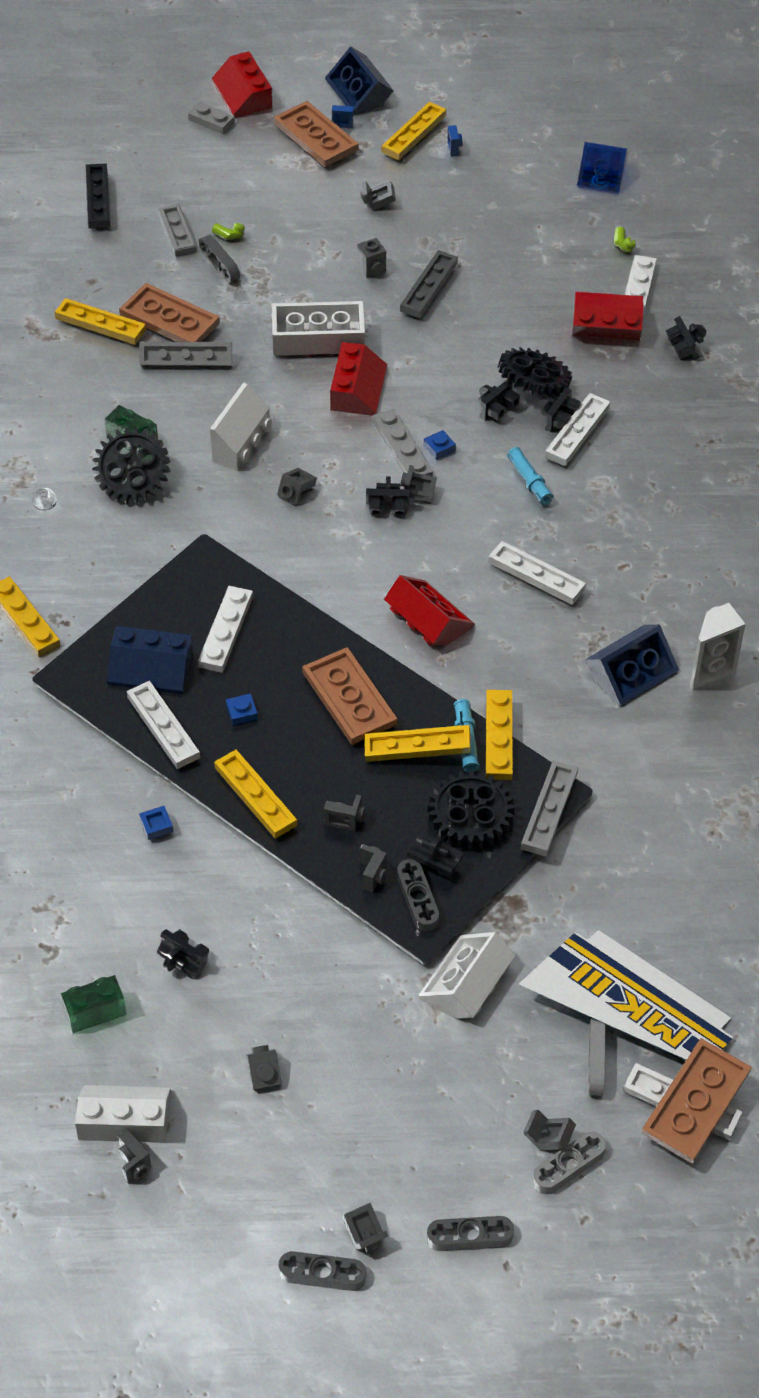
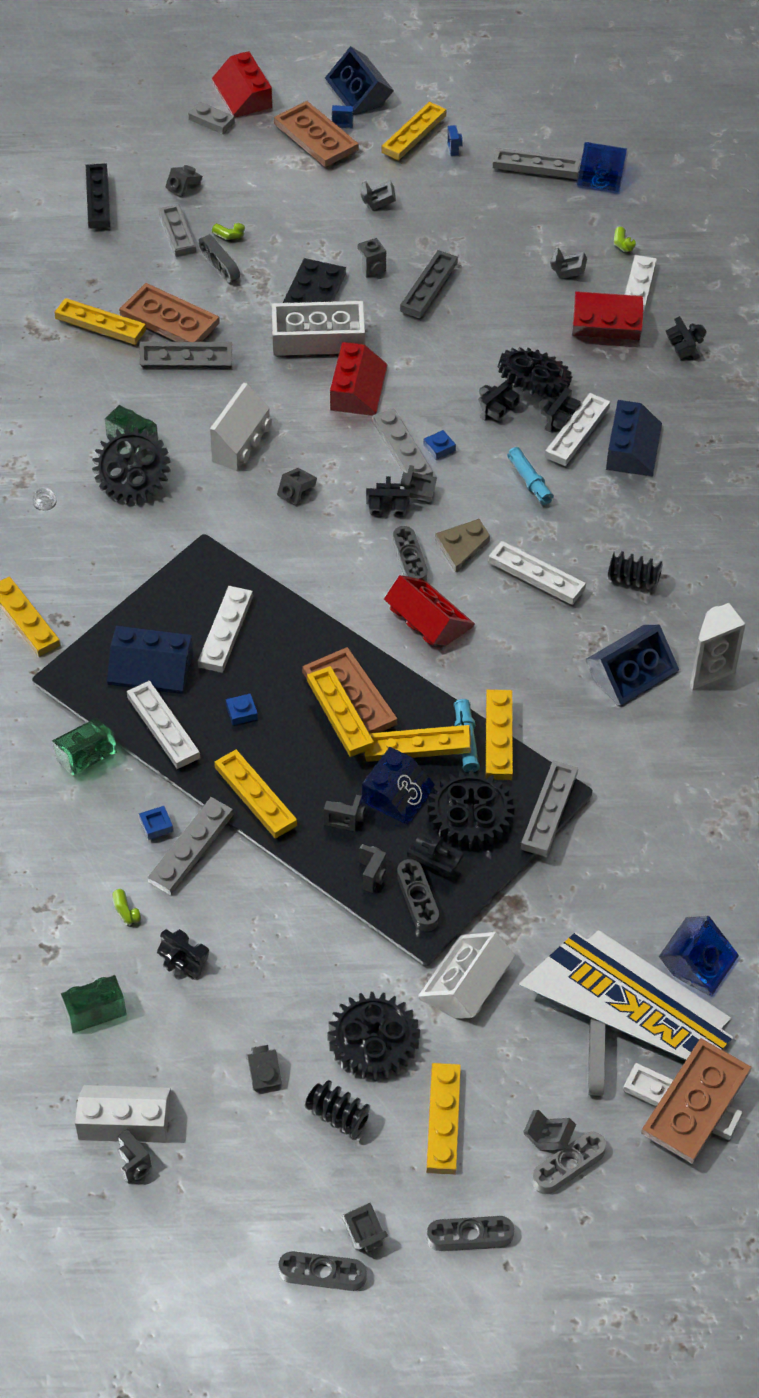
(84, 746): none -> clear green brick
(122, 908): none -> lime arm
(181, 177): none -> dark grey bracket
(190, 845): none -> light grey plate
(315, 282): none -> black plate
(337, 1108): none -> black piece
(340, 711): none -> yellow plate
(373, 1035): none -> black gear
(397, 786): none -> clear blue slope
(411, 547): none -> dark grey beam
(443, 1118): none -> yellow plate
(462, 542): none -> dark tan wing
(536, 163): none -> light grey plate
(569, 265): none -> dark grey bracket
(633, 439): none -> dark blue slope
(634, 570): none -> black piece
(699, 954): none -> clear blue slope

